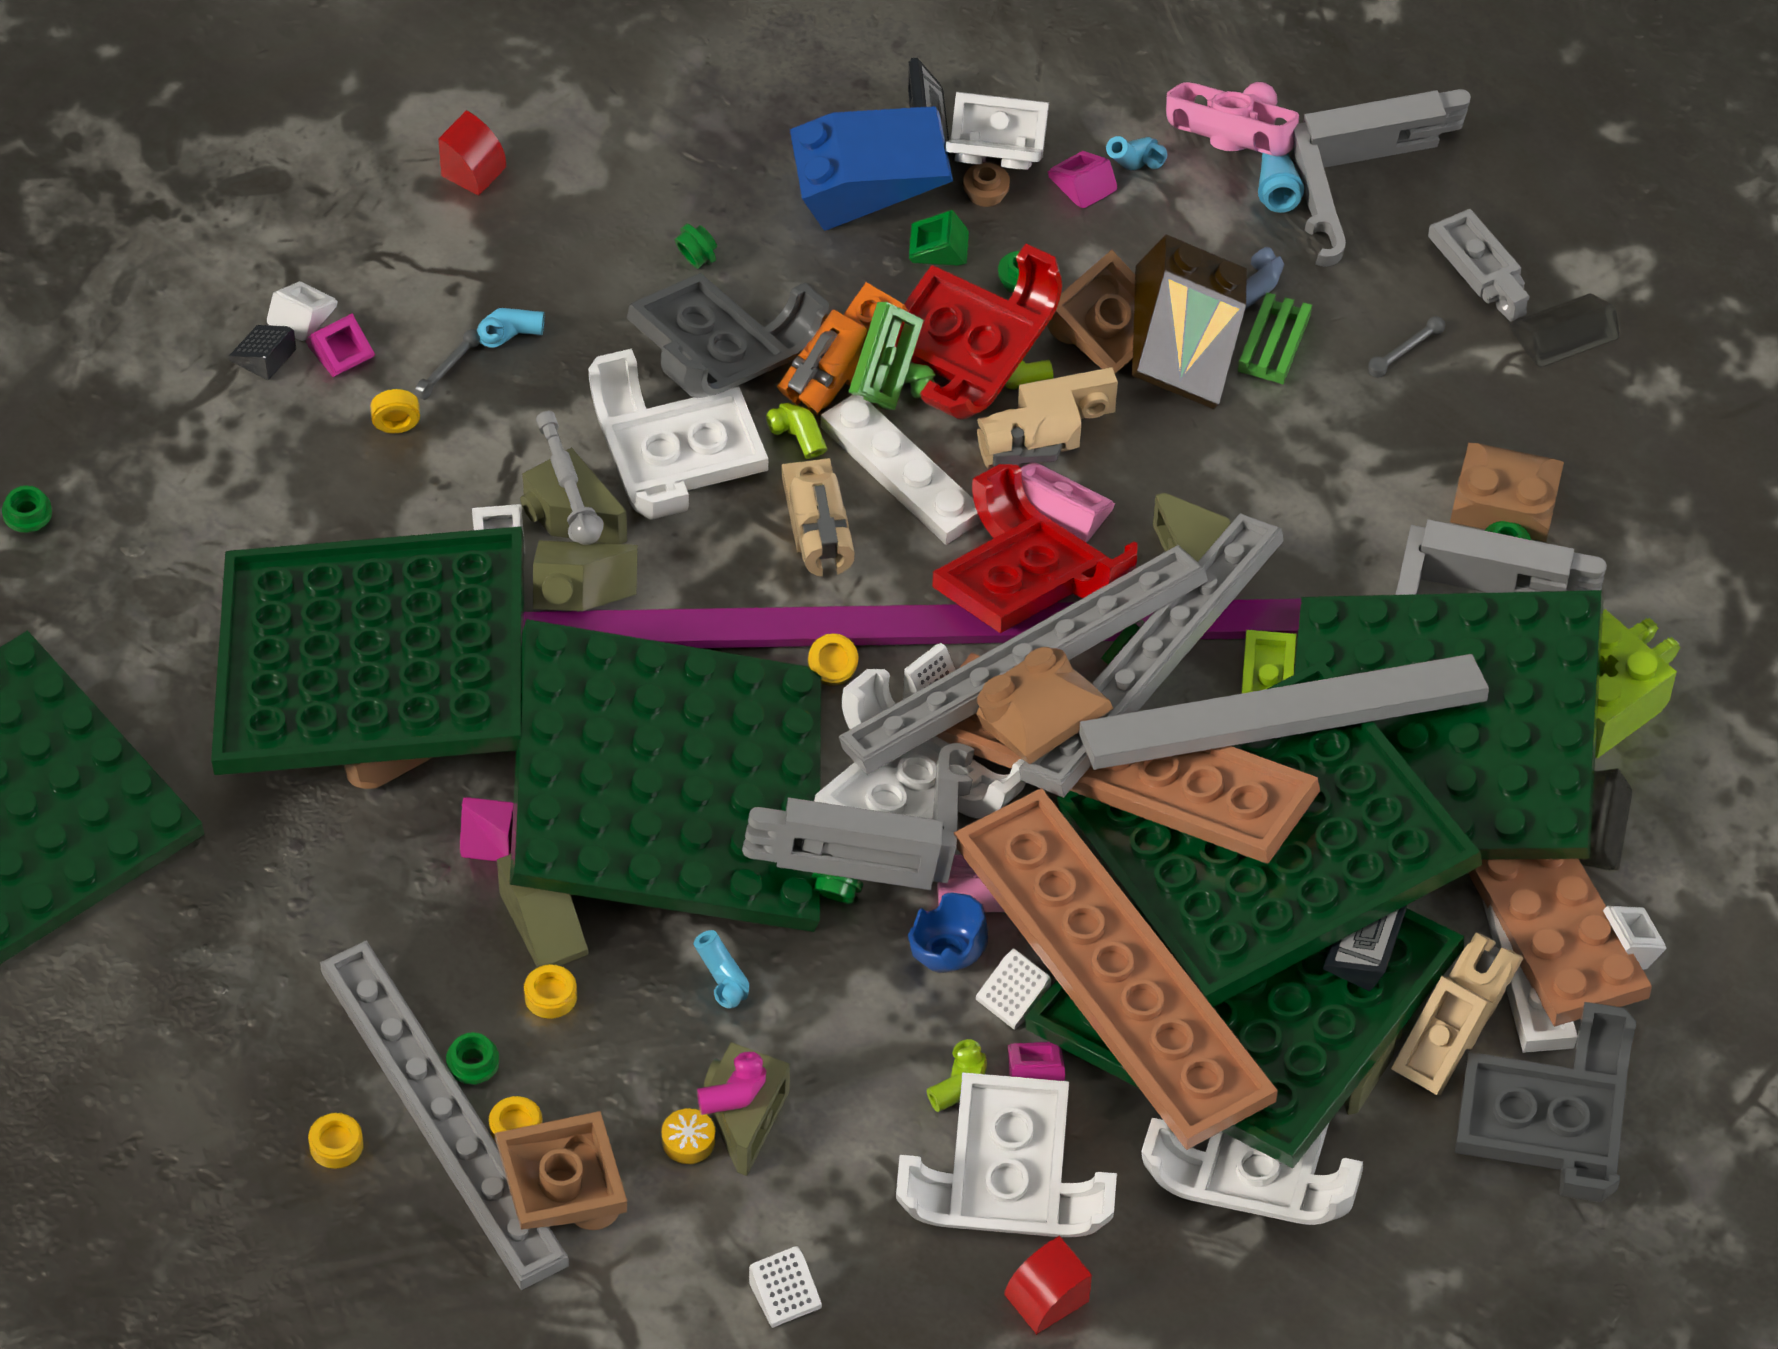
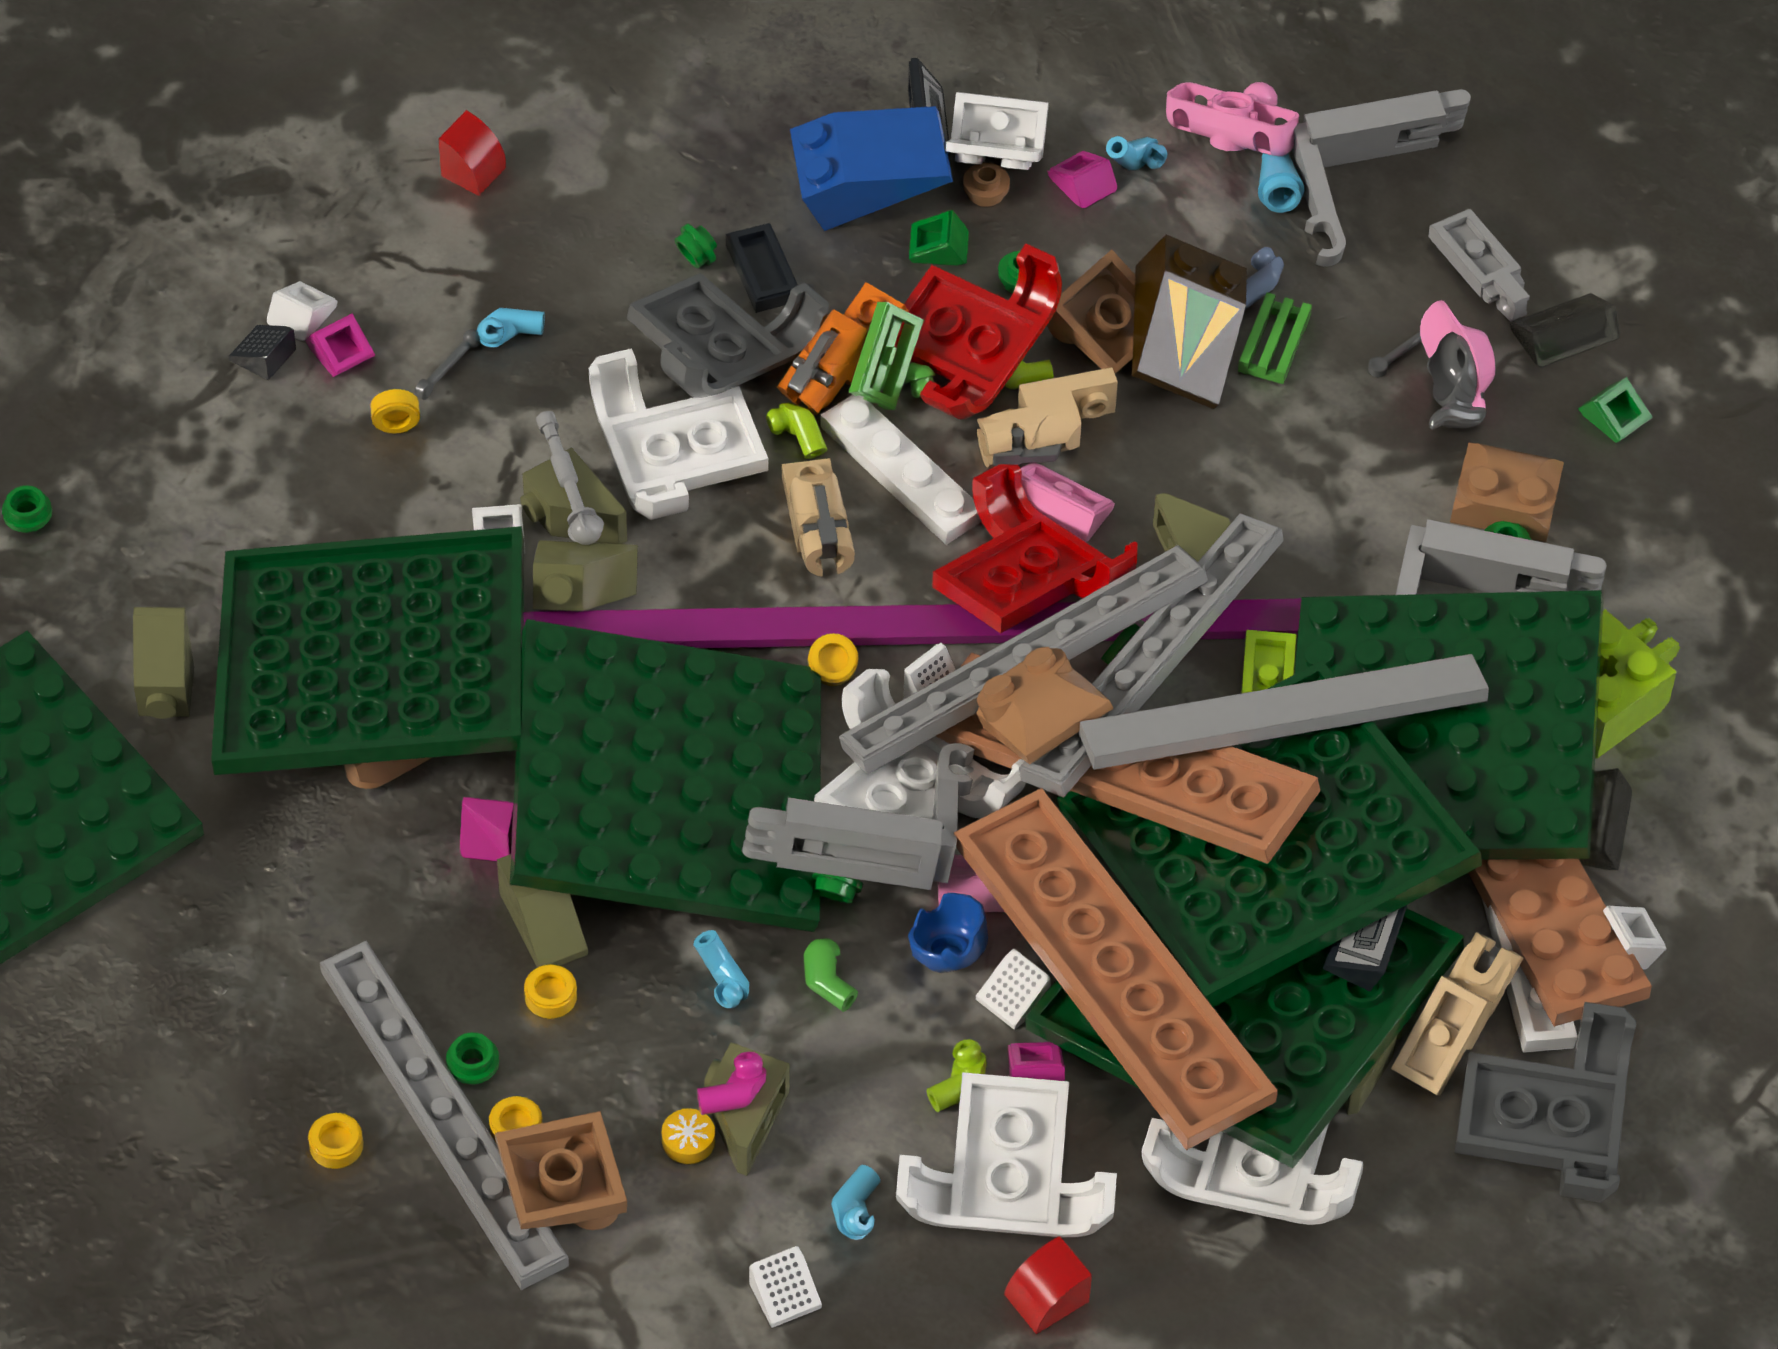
(162, 662): none -> olive slope
(761, 266): none -> black tile
(821, 974): none -> bright green arm
(850, 1206): none -> medium azure arm
(1460, 367): none -> hair
(1616, 410): none -> green slope

